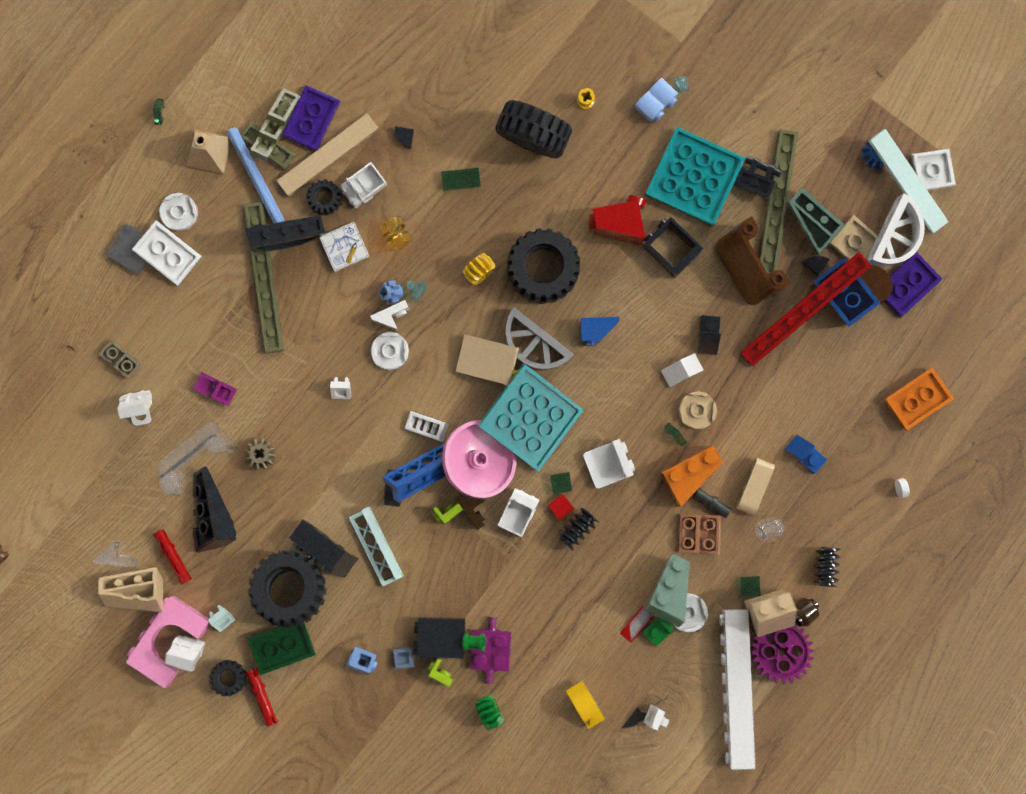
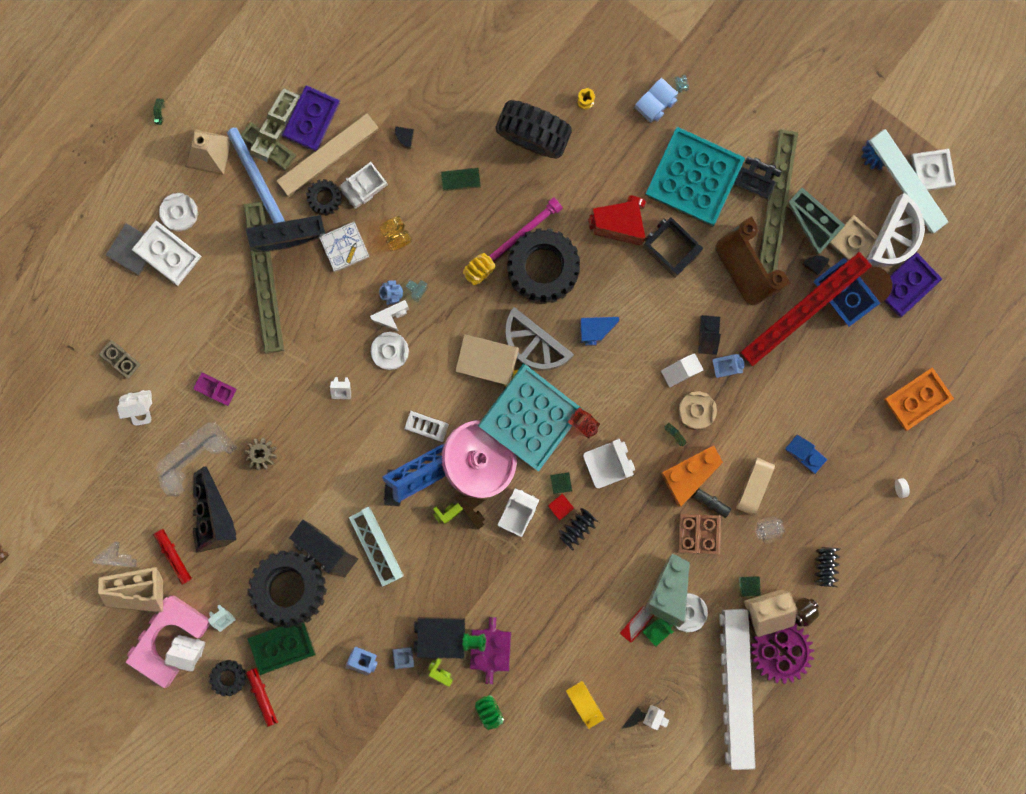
(552, 207): none -> dark pink piece
(588, 426): none -> clear red brick
(728, 365): none -> medium blue bracket

